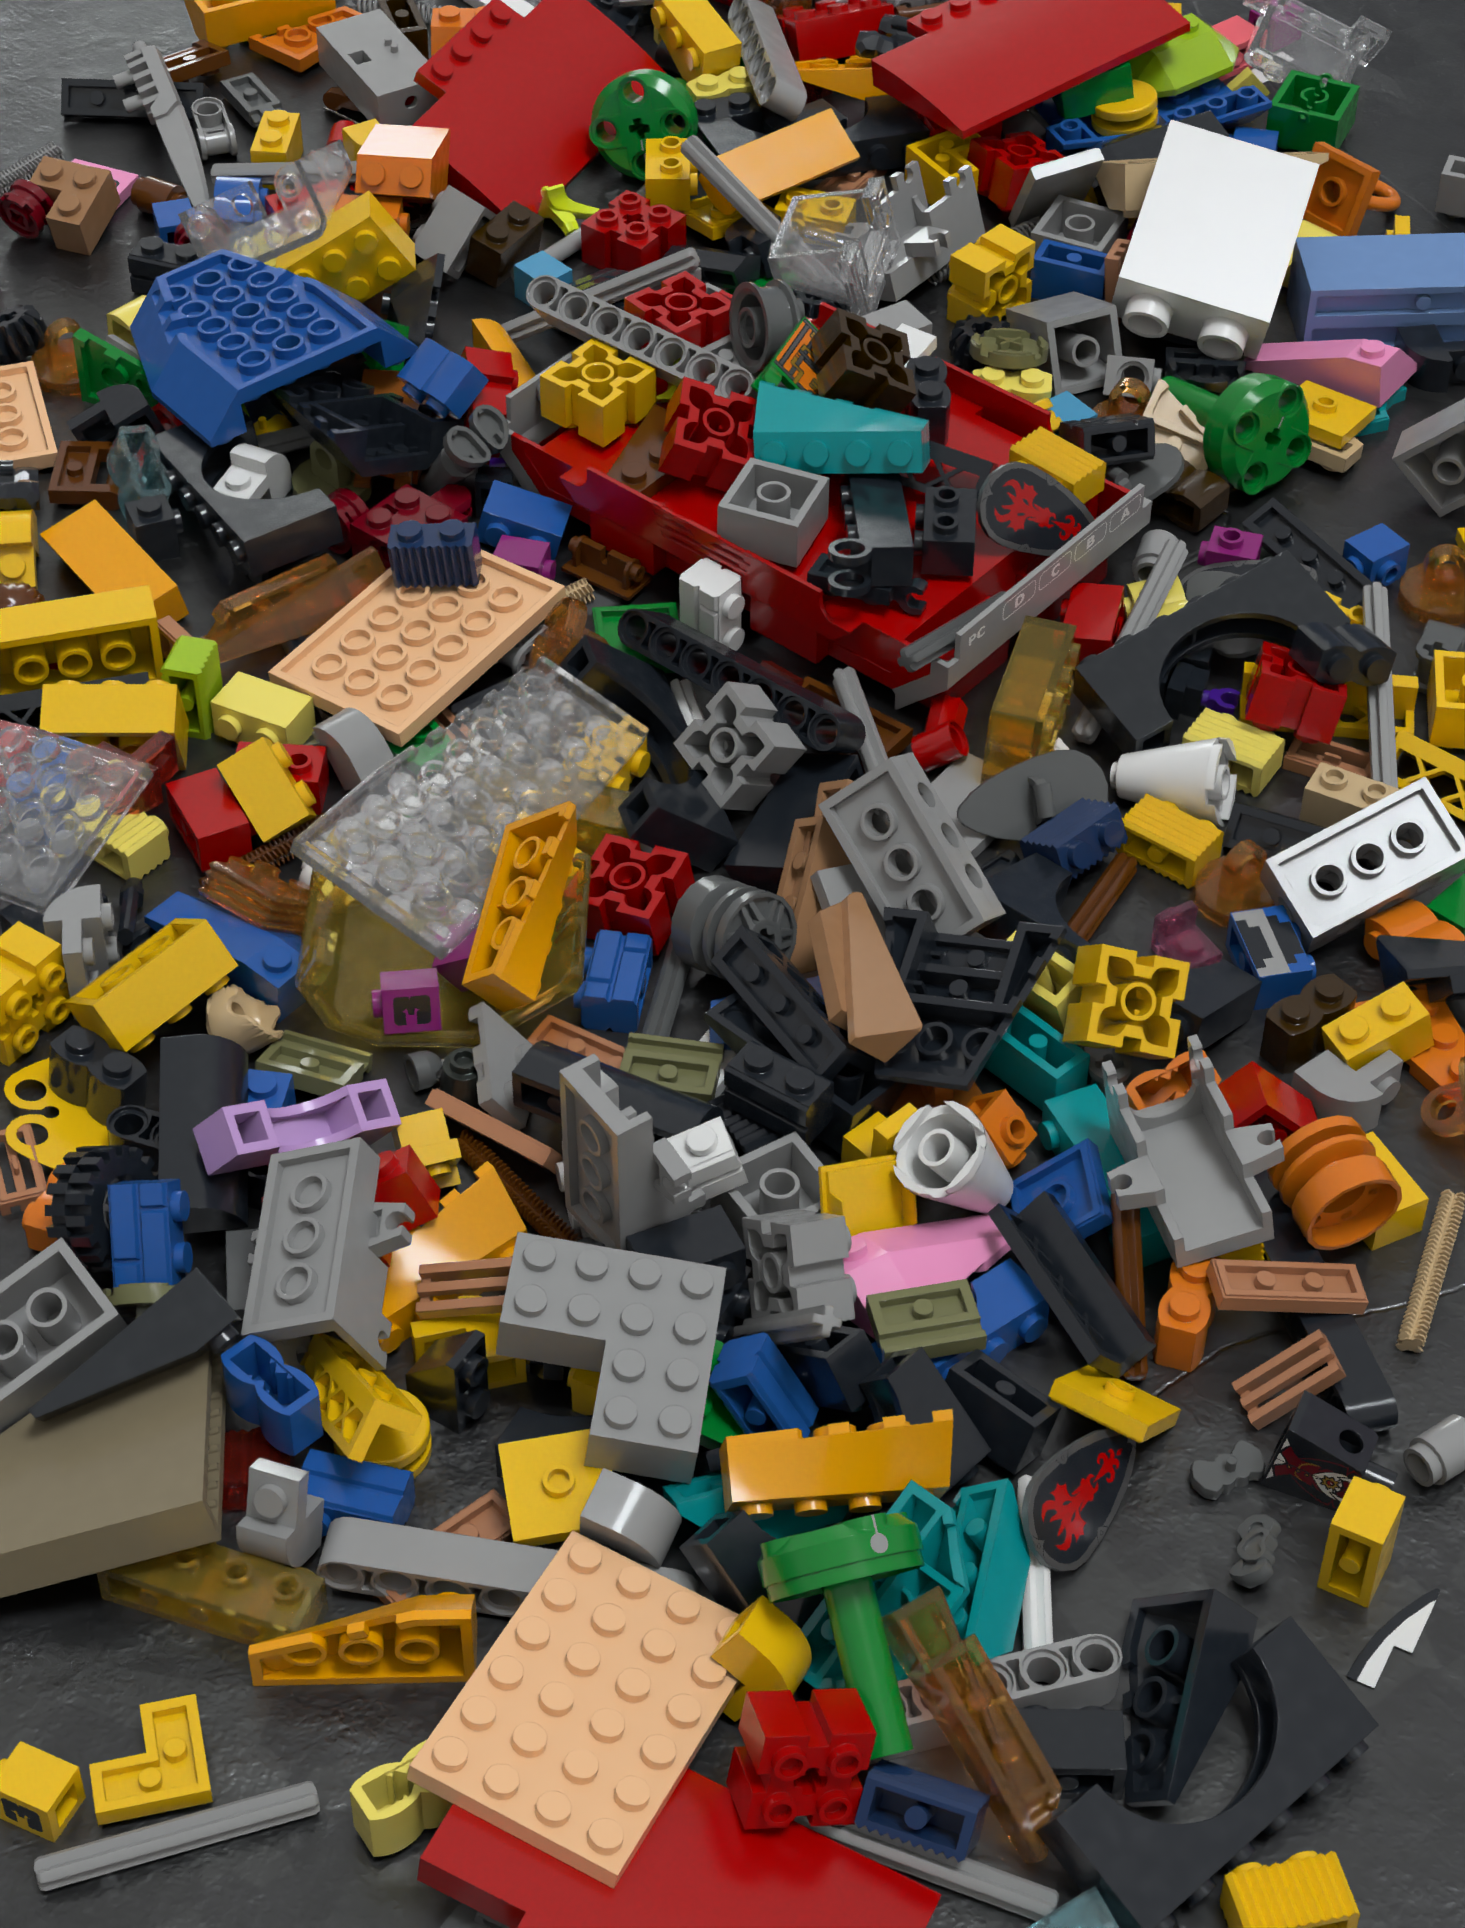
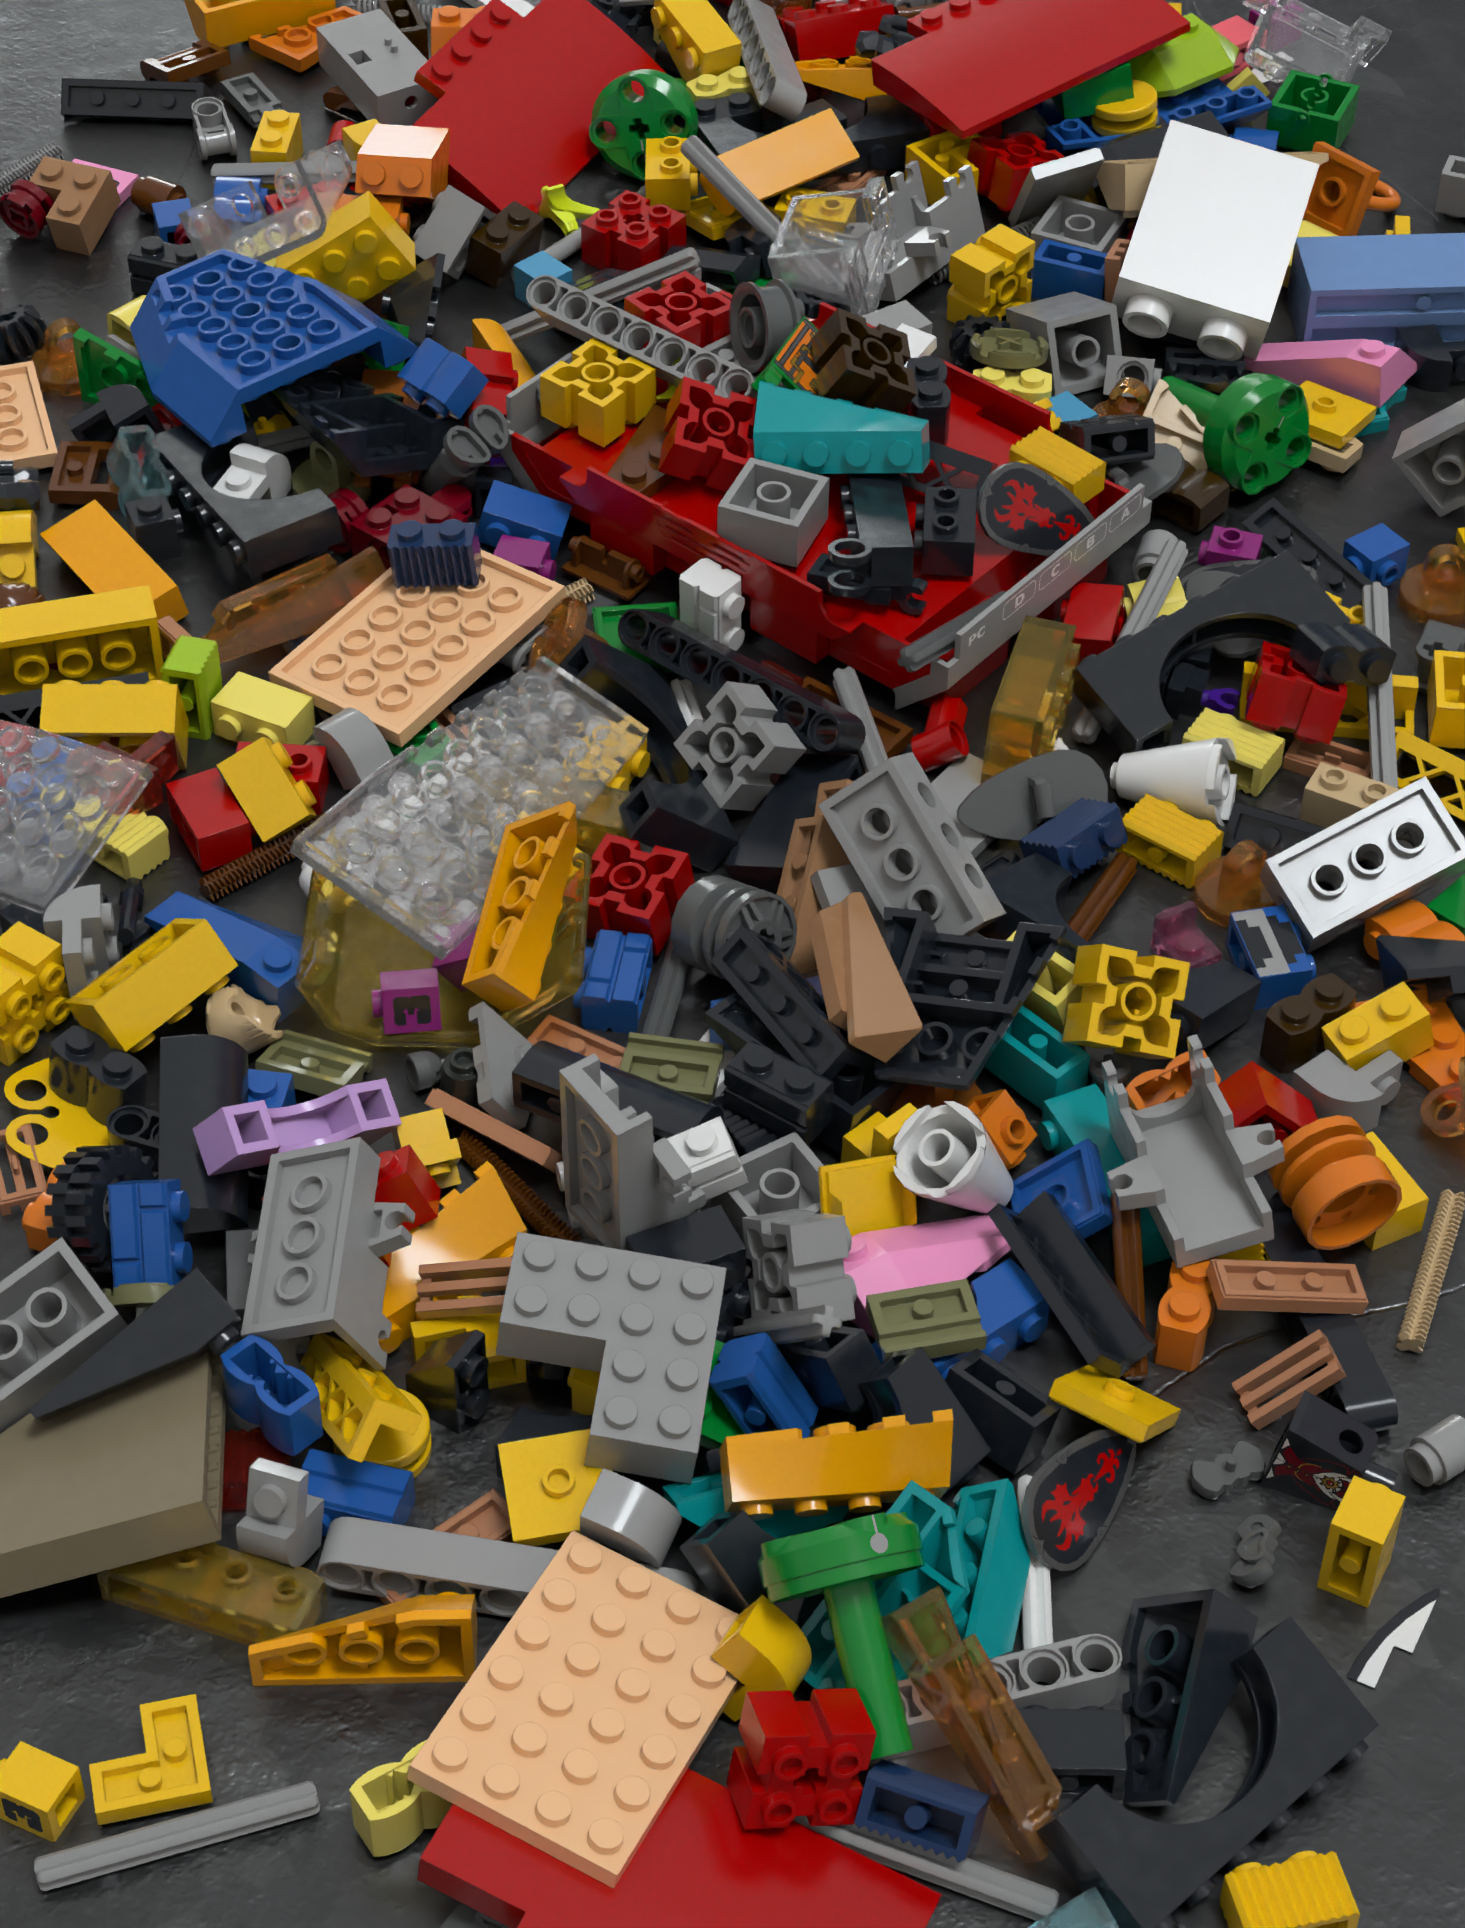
(165, 110): light grey piece -> none
(257, 894): clear orange brick -> none

